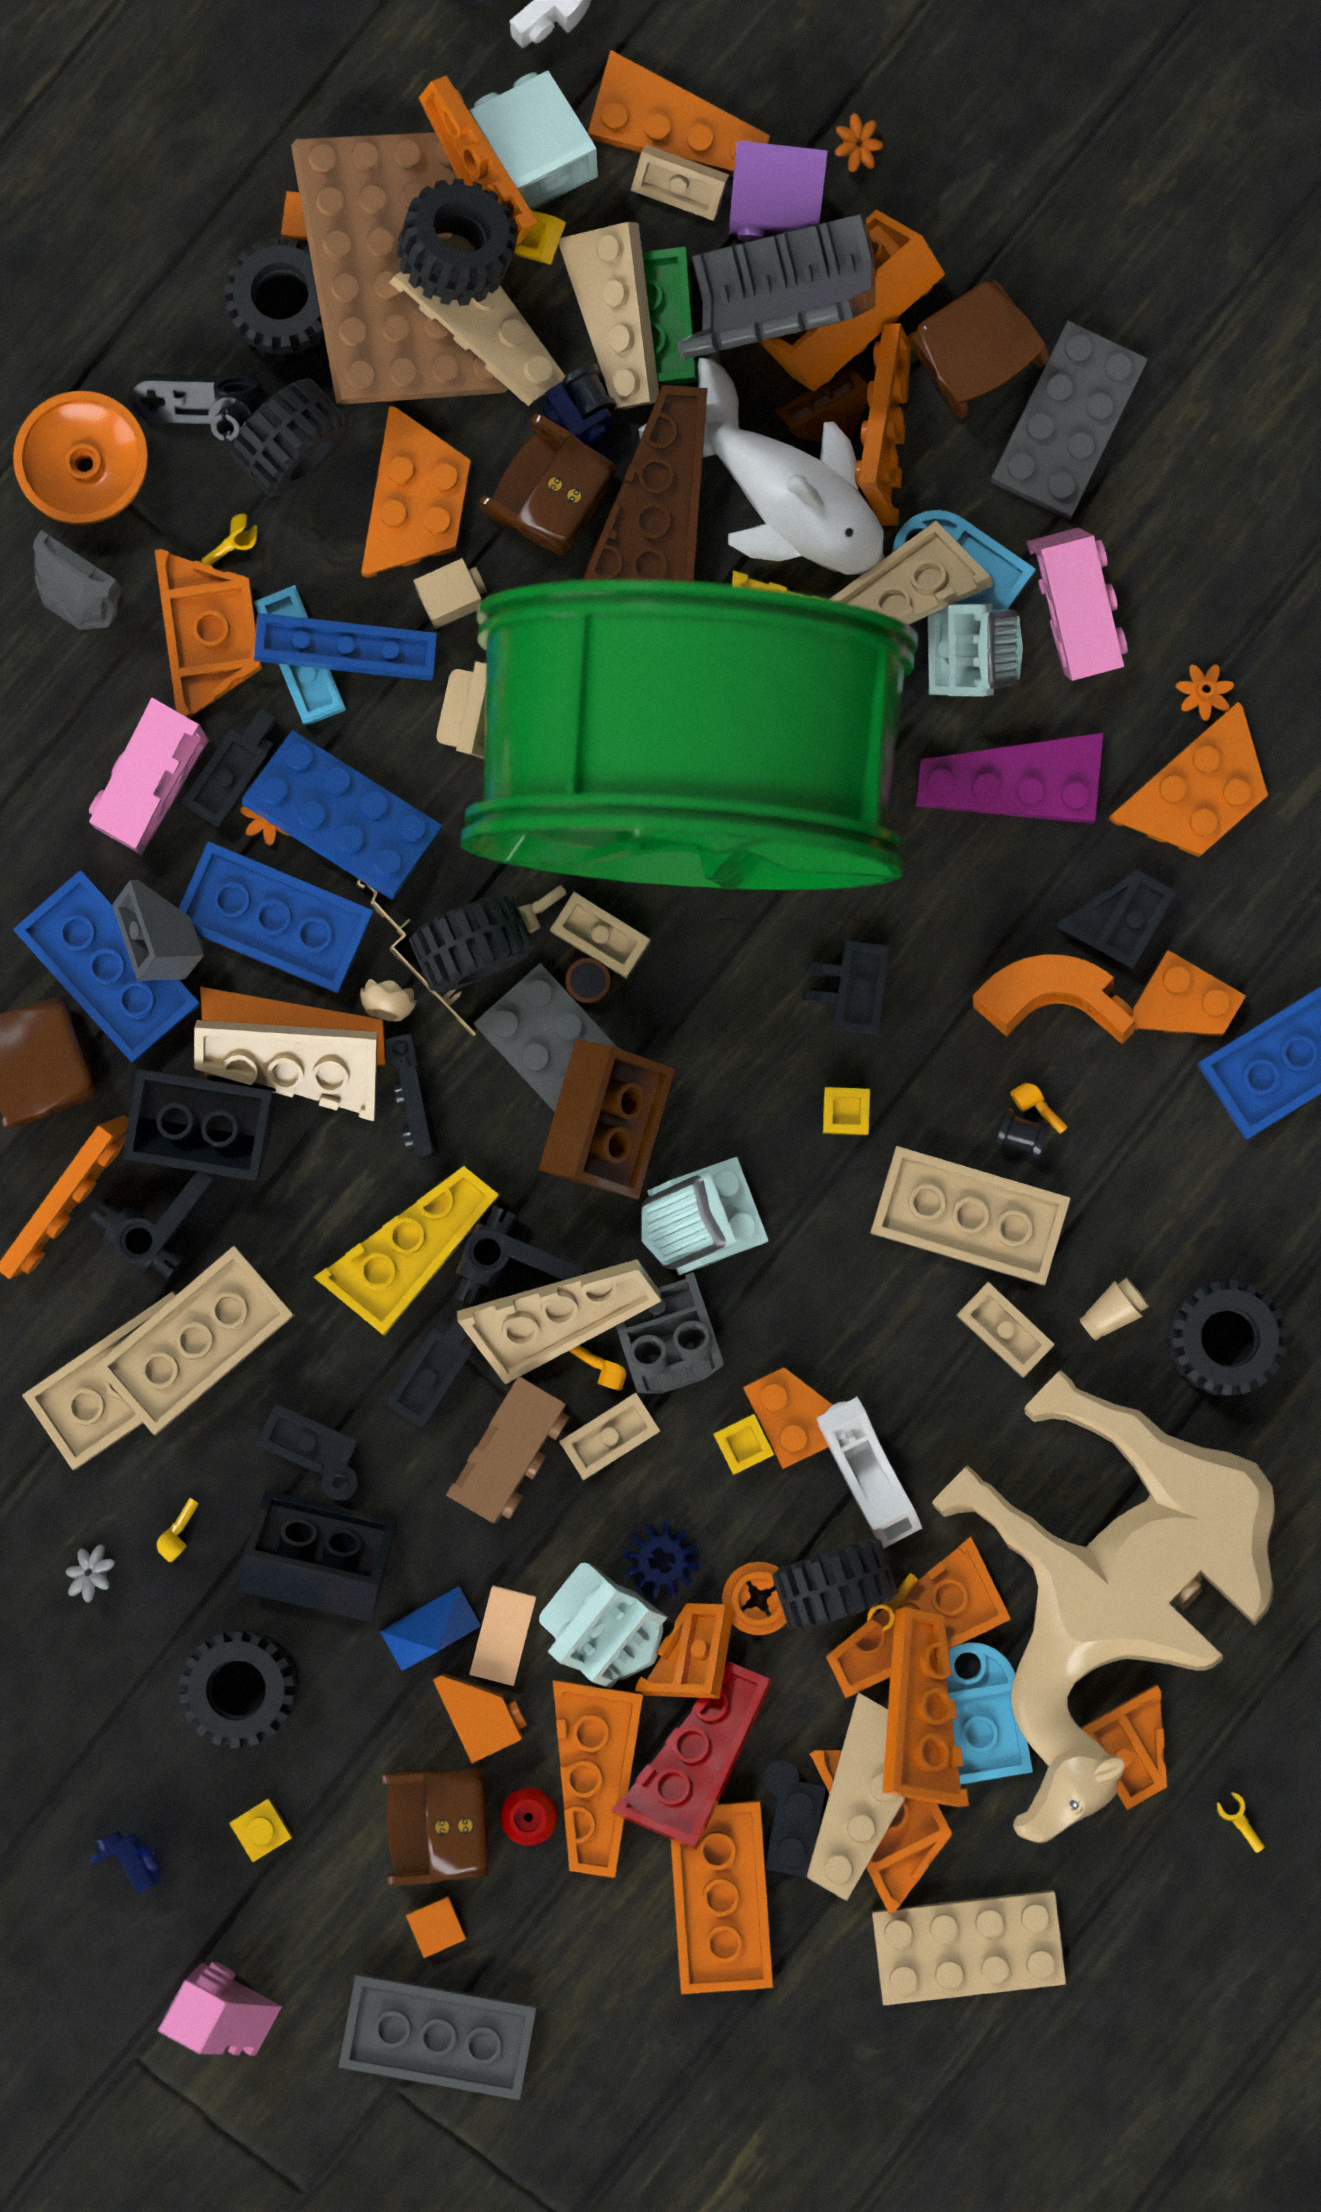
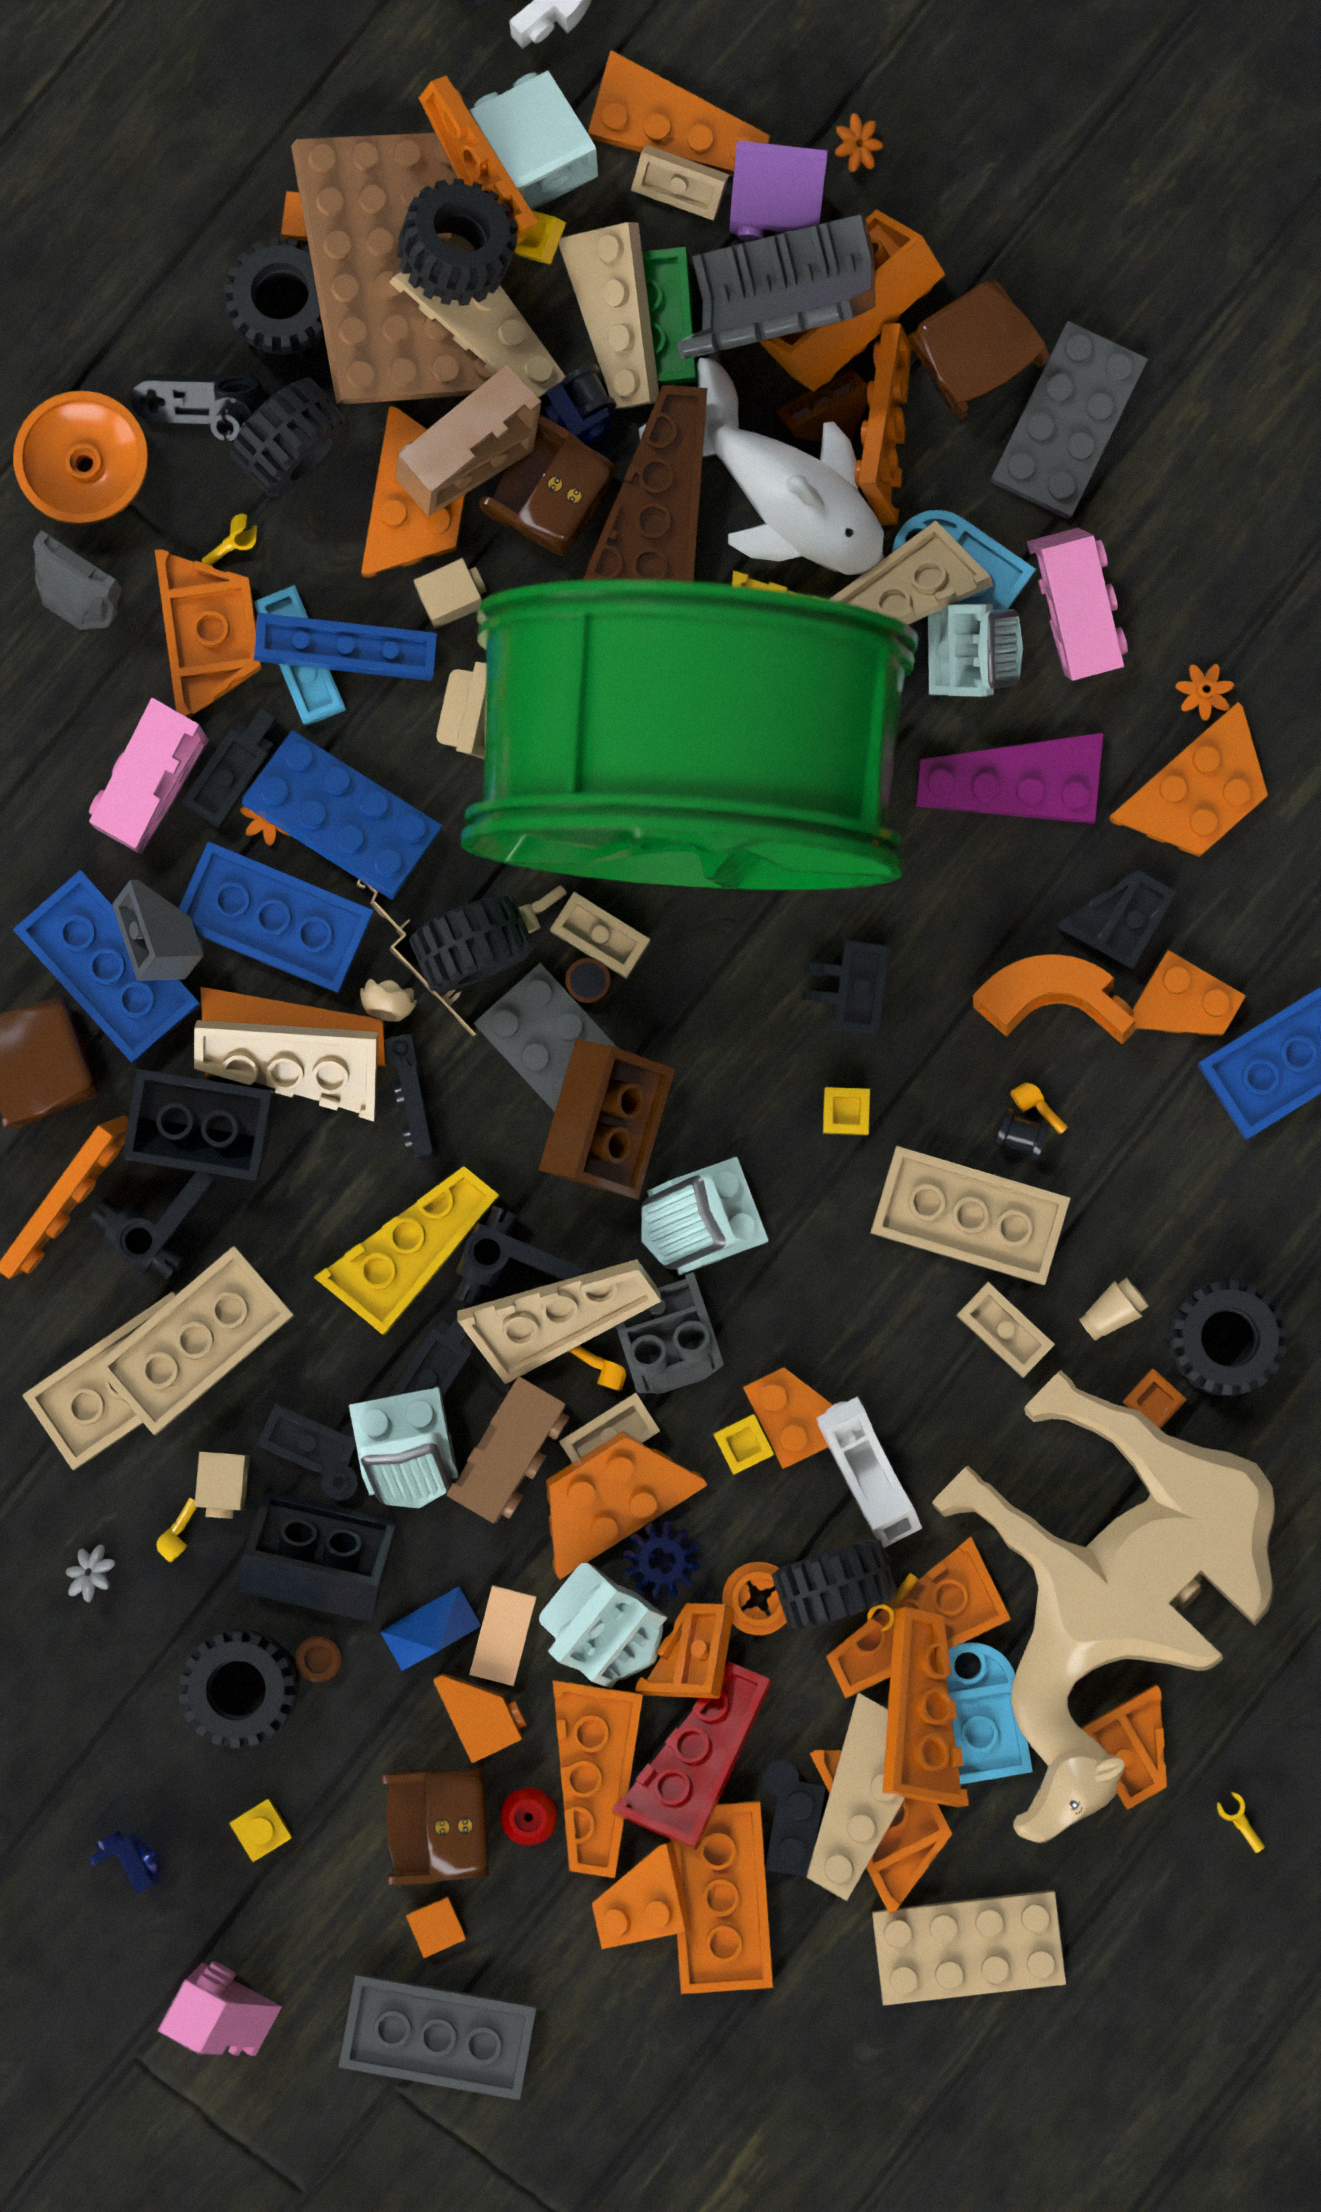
(221, 1483): none -> tan brick
(318, 1658): none -> reddish brown tile
(405, 1448): none -> light aqua piece
(470, 442): none -> medium nougat wedge
(611, 1497): none -> orange wing
(643, 1902): none -> orange wing
(1154, 1398): none -> orange tile

